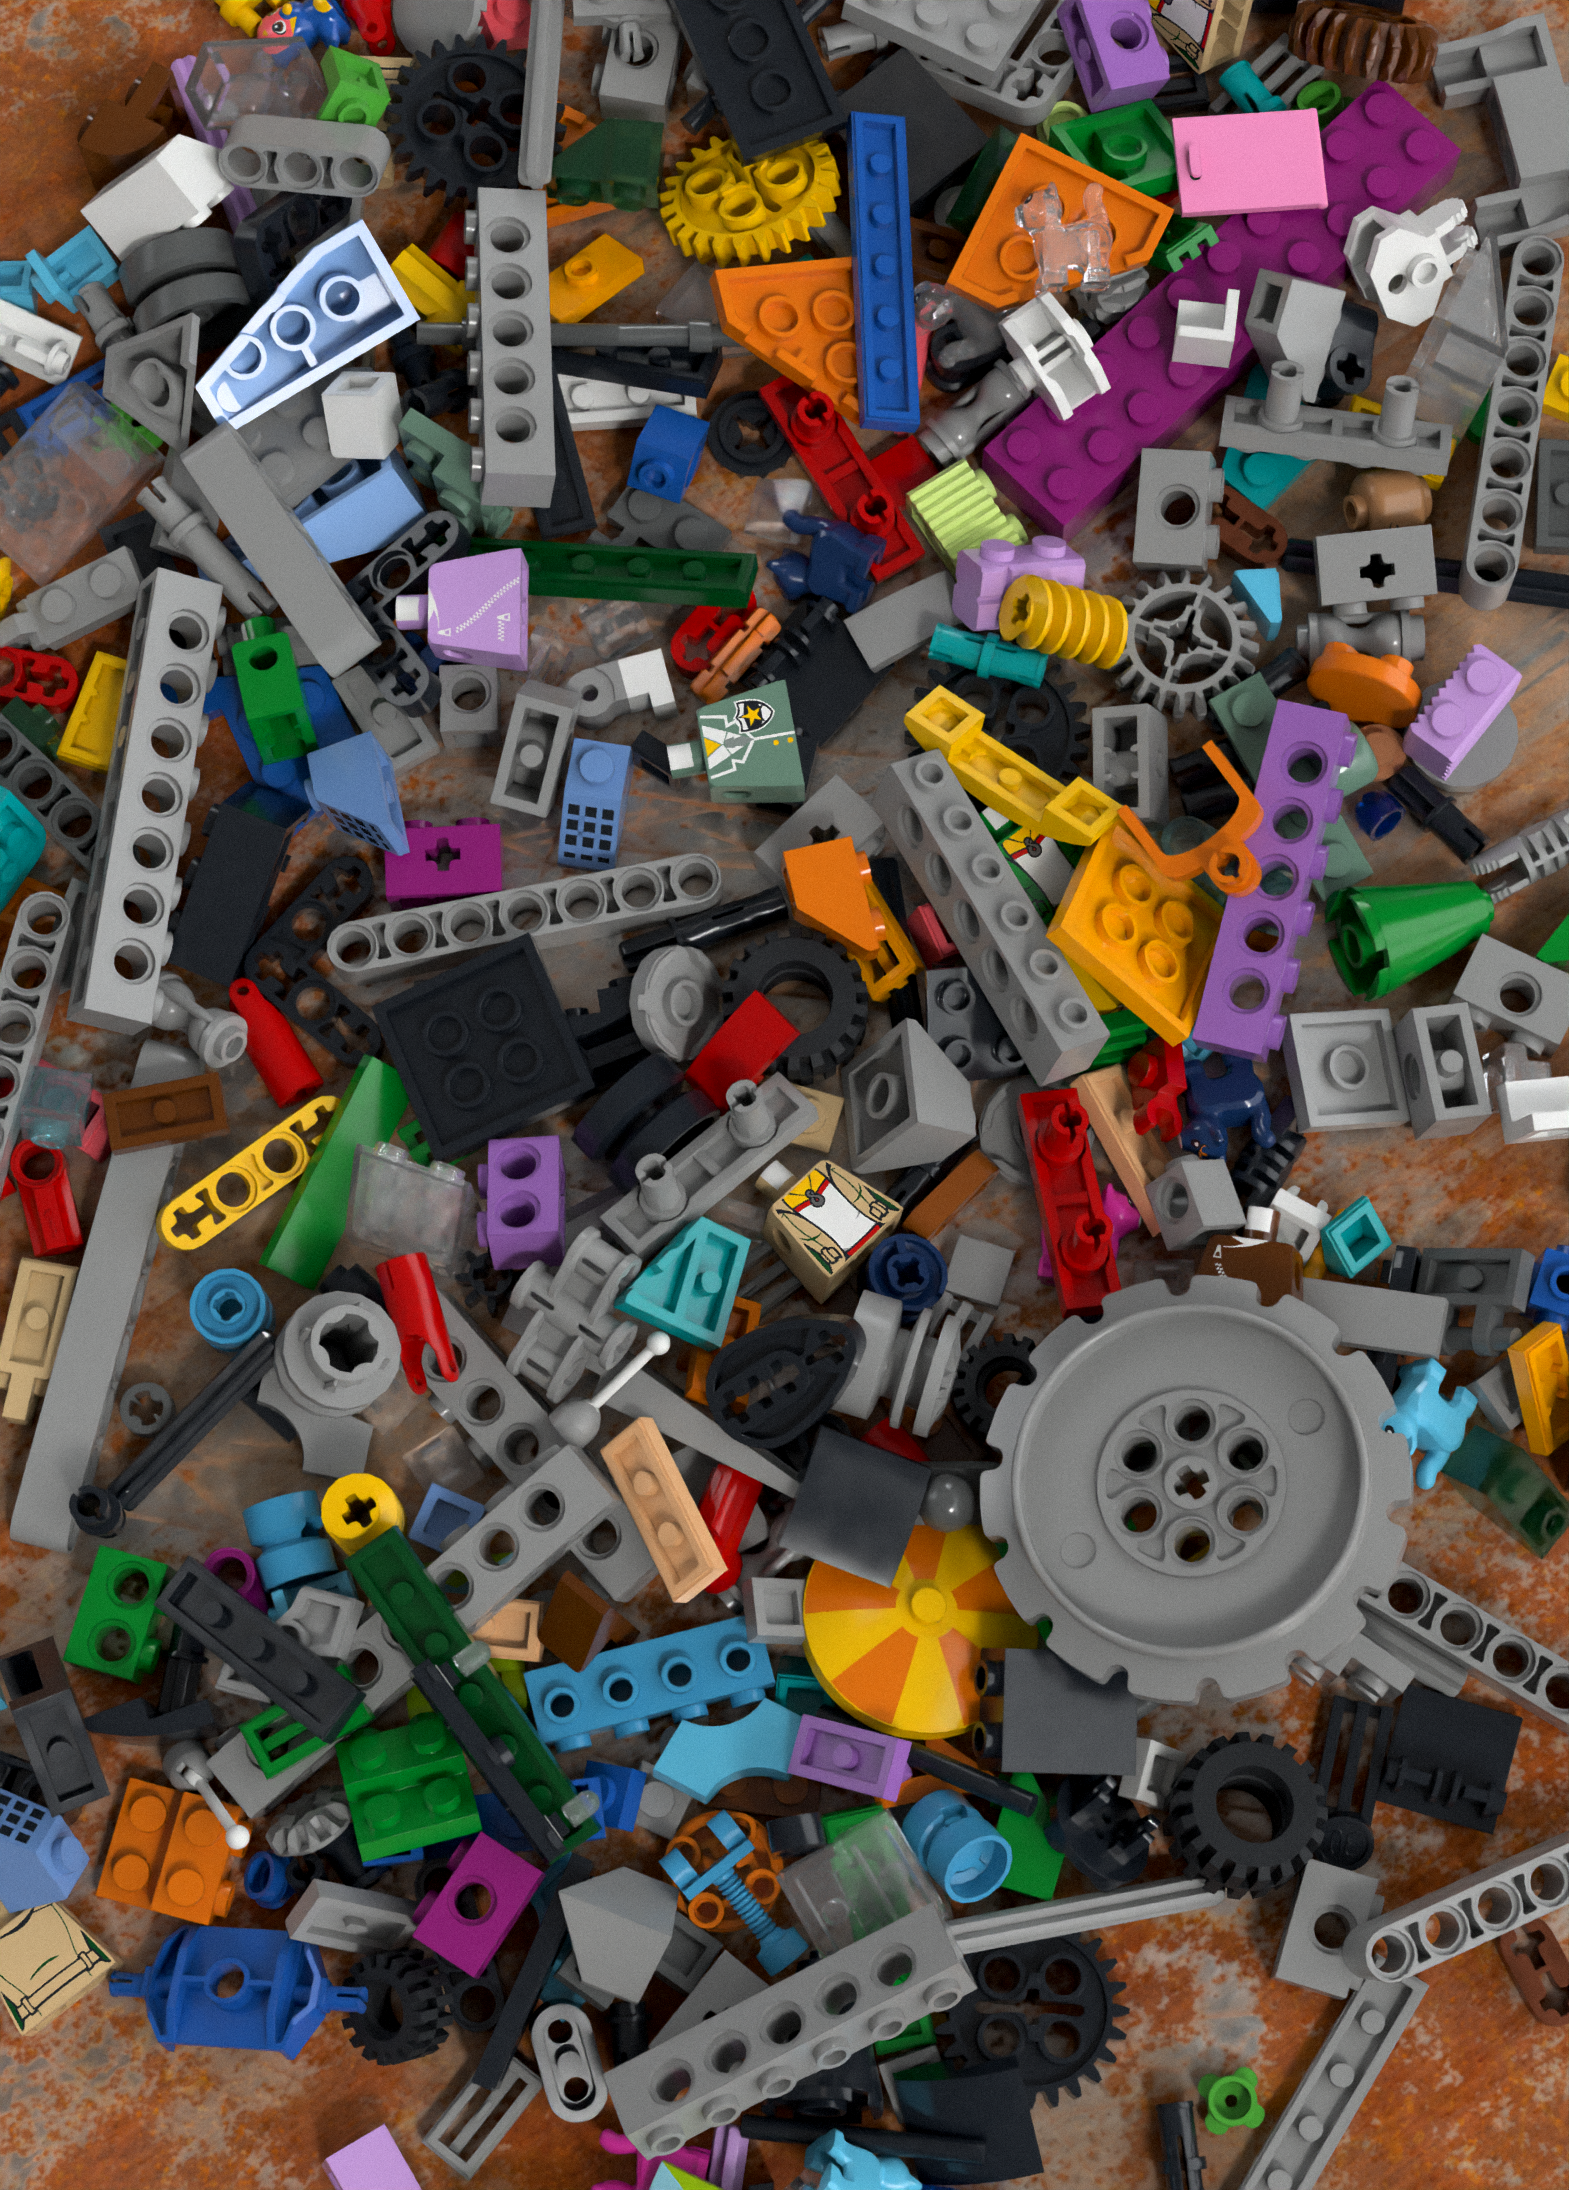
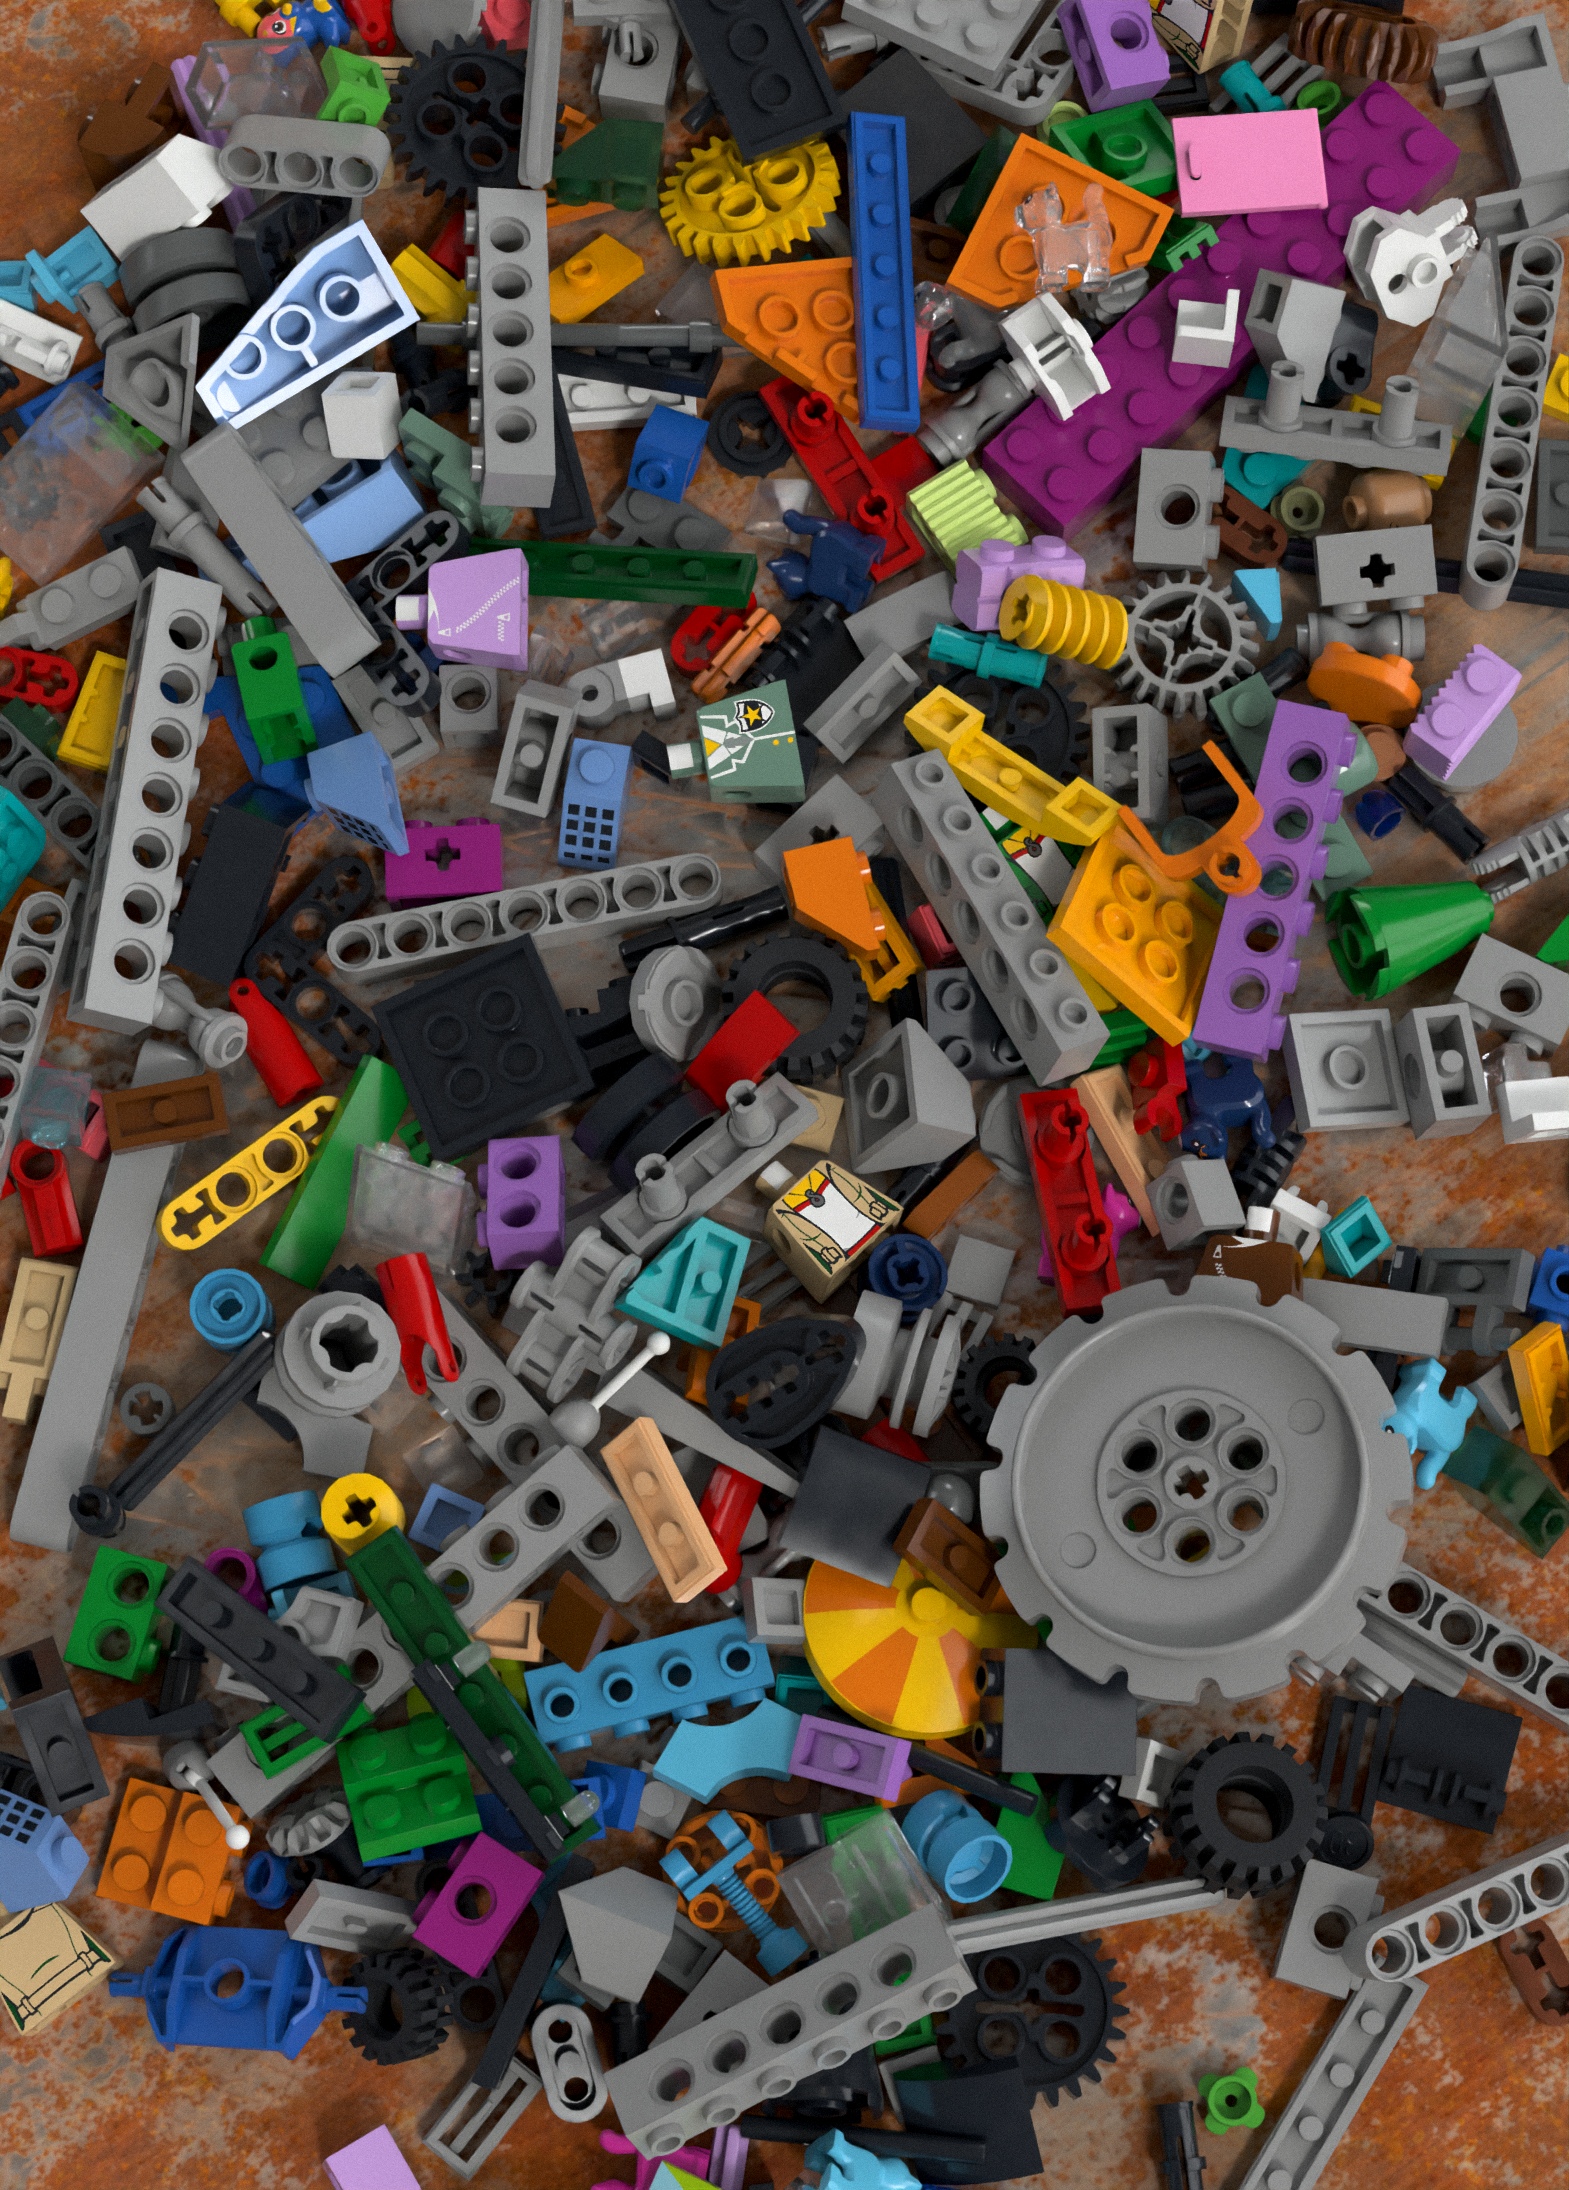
(863, 702): none -> light grey plate
(949, 1556): none -> reddish brown plate
(1307, 502): none -> olive plate

